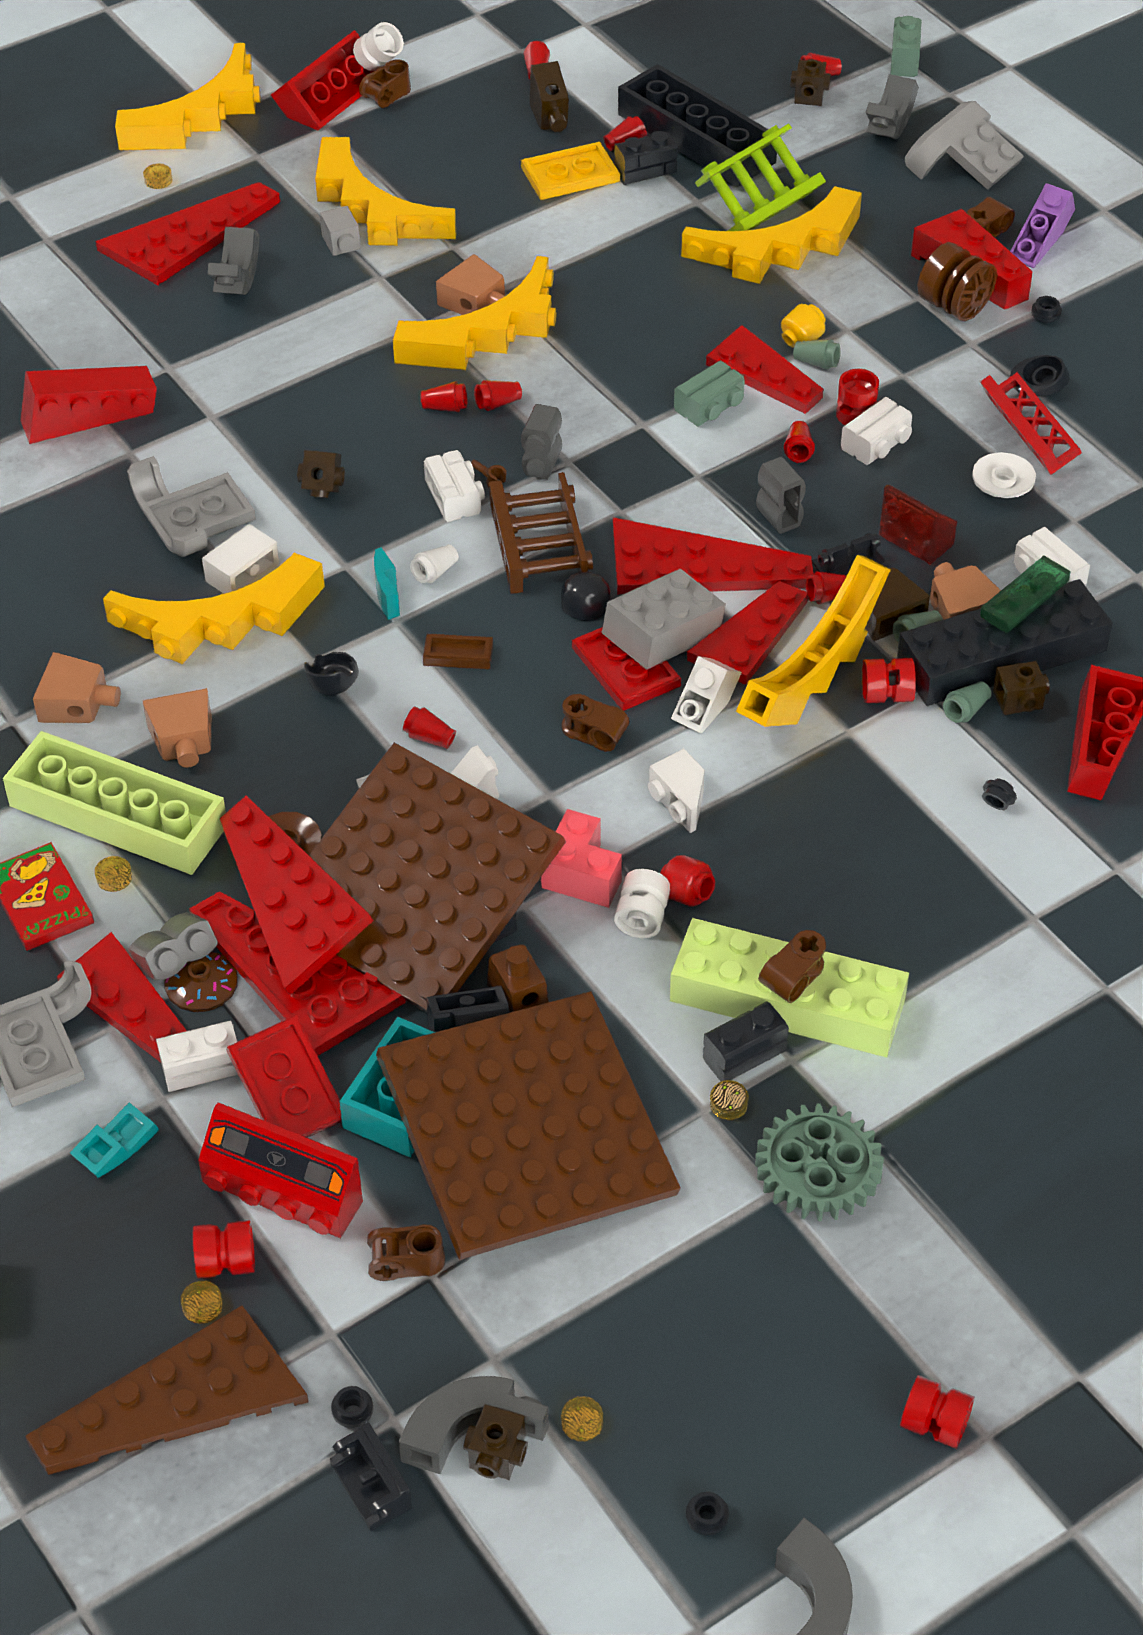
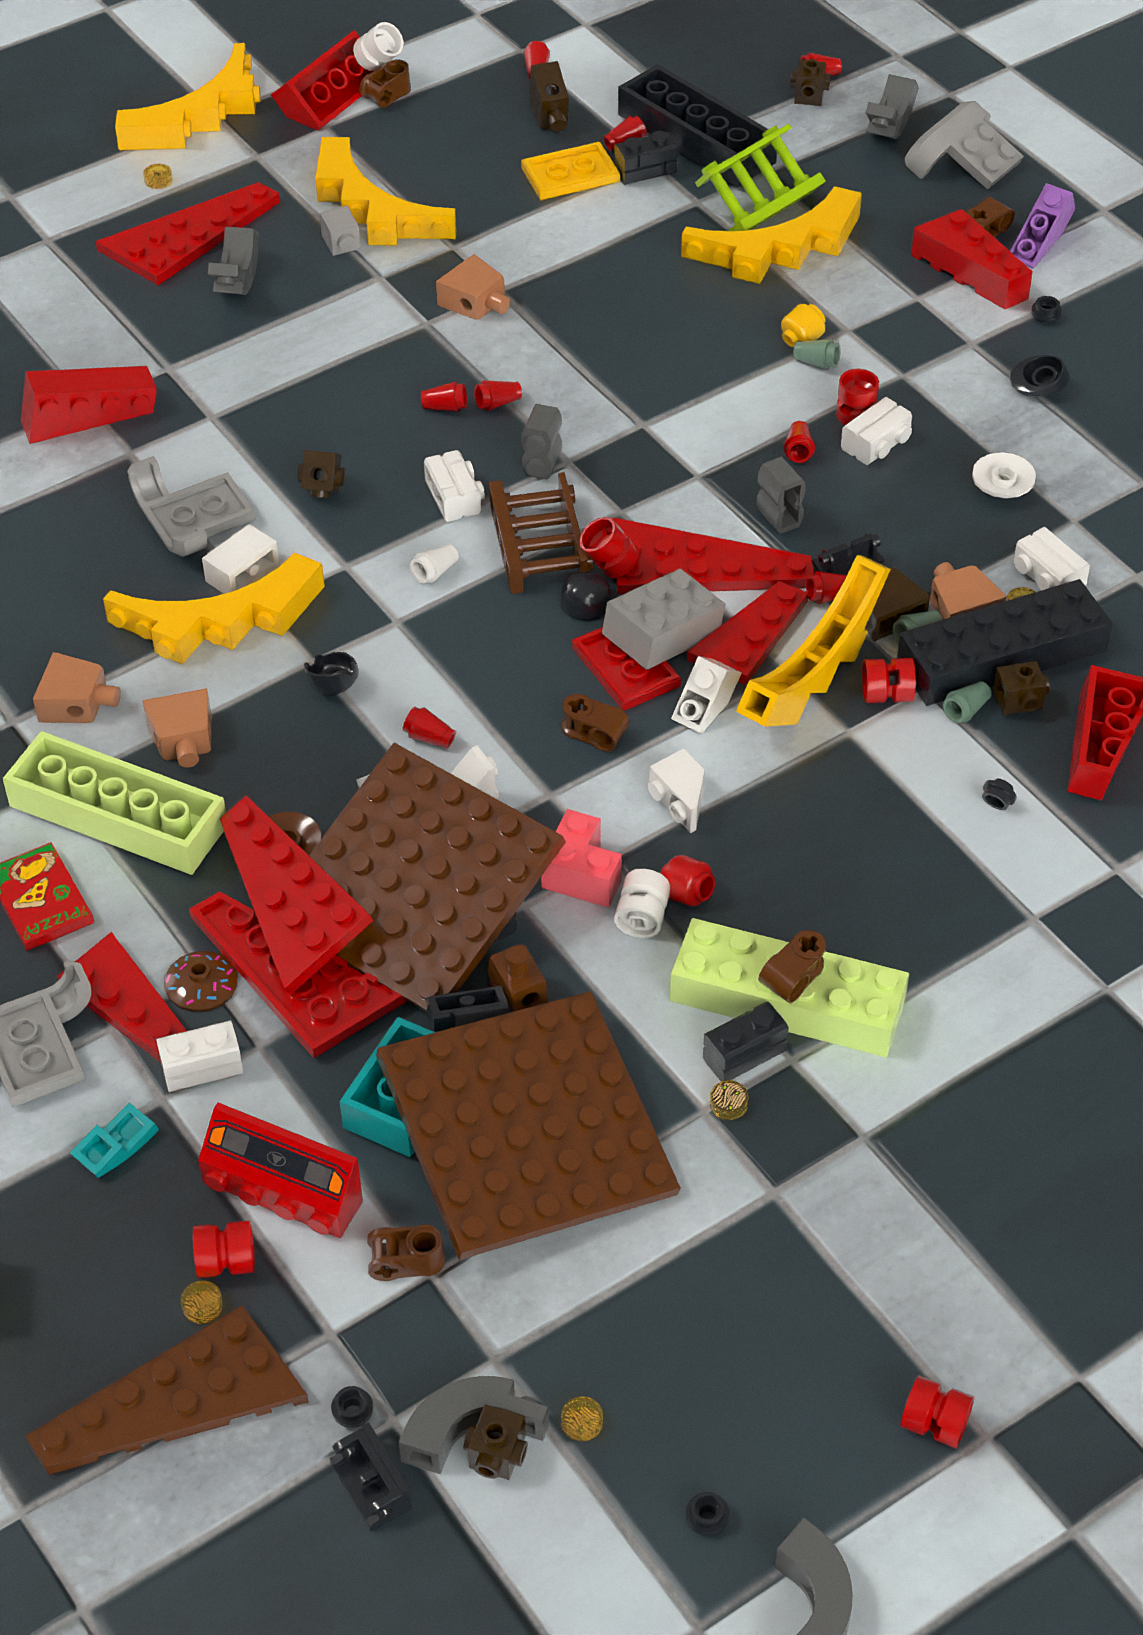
(113, 873): clear yellow tile -> none
(178, 941): dark grey brick -> none
(286, 1079): red tile -> none
(386, 584): teal slope -> none
(458, 651): reddish brown tile -> none
(489, 329): yellow arch -> none
(493, 473): reddish brown hand -> none
(609, 547): none -> red wheel
(709, 393): sand green brick -> none
(766, 370): red wing -> none
(819, 1162): sand green gear -> none
(906, 46): sand green brick -> none
(915, 525): clear red slope -> none
(957, 281): reddish brown wheel -> none
(1025, 594): clear green plate -> none
(1027, 427): red fence -> none

